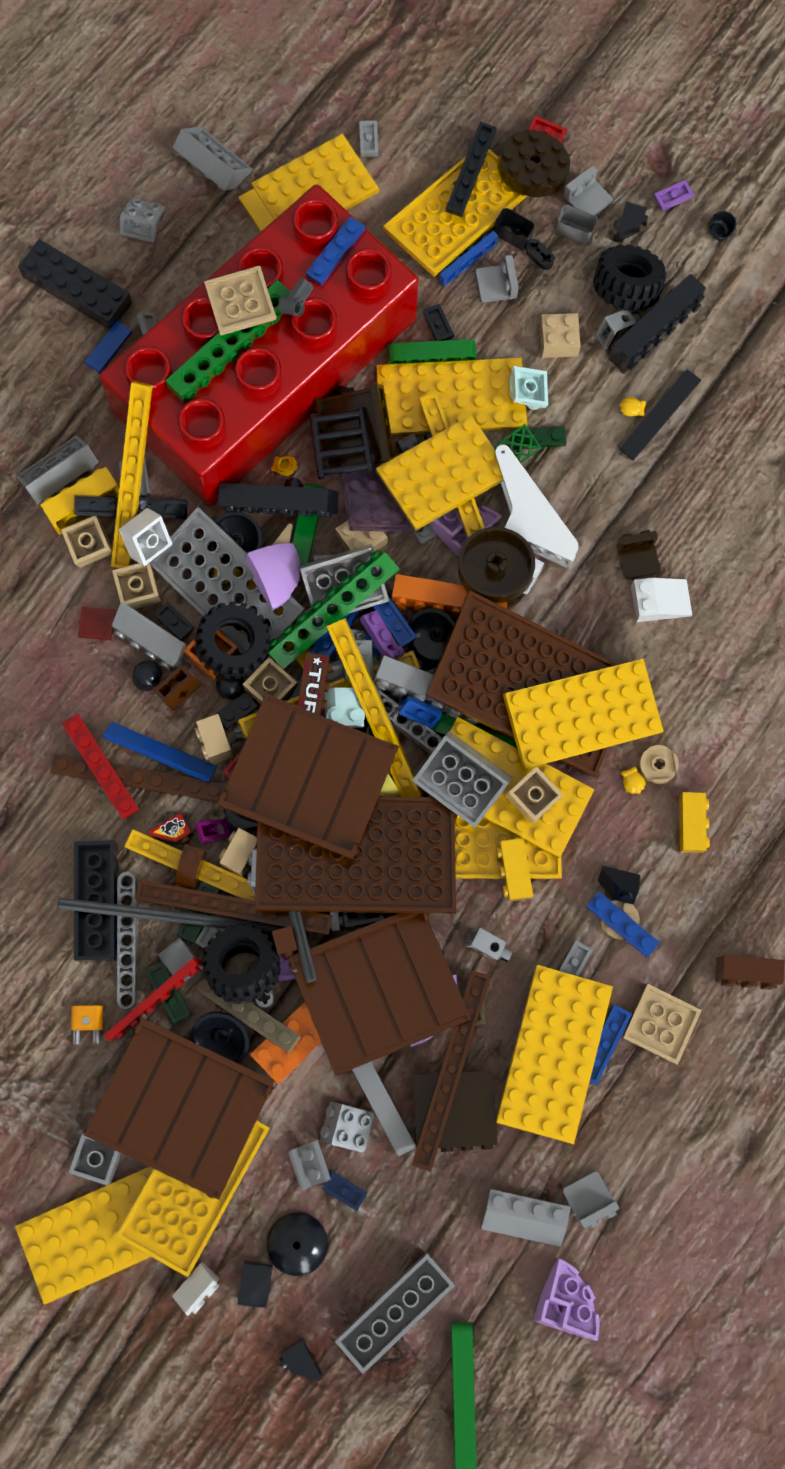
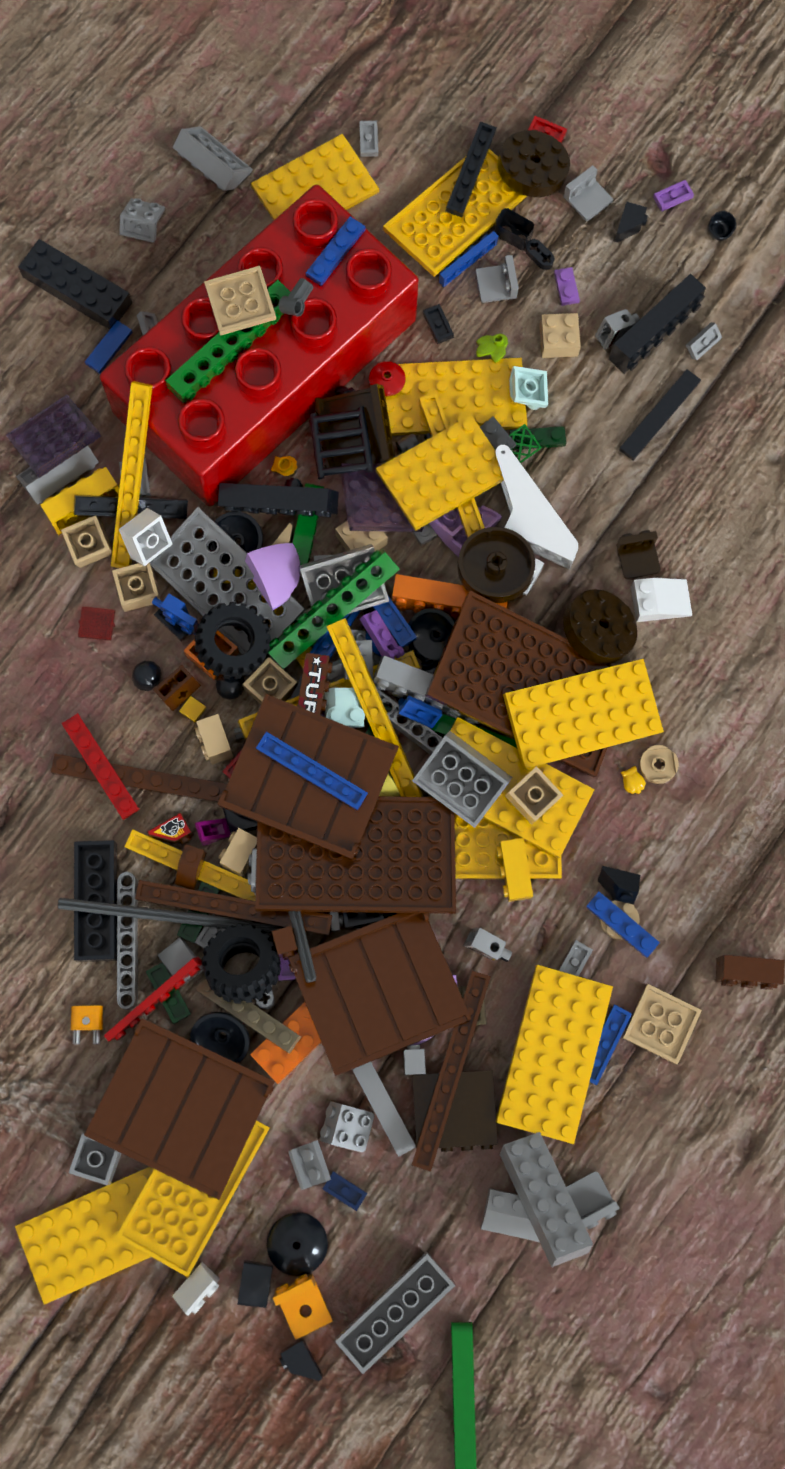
(53, 436): none -> clear purple plate
(149, 637): light grey slope -> none
(160, 752): blue tile -> none
(177, 612): none -> blue plate
(192, 709): none -> yellow tile
(237, 710): black plate -> none
(256, 209): yellow tile -> none
(302, 1292): none -> light orange bracket
(312, 771): none -> blue plate
(393, 384): none -> red dish
(414, 1060): none -> light grey brick
(431, 351): green beam -> none
(492, 346): none -> lime plate
(496, 434): none -> dark grey plate
(546, 1199): none -> light grey brick
(566, 286): none -> medium lavender plate
(568, 1303): lavender brick -> none
(573, 217): light grey piece -> none
(600, 626): none -> dark brown piece
(629, 277): black tyre -> none
(632, 407): yellow animal -> none
(693, 822): yellow brick -> none
(704, 341): none -> light grey plate

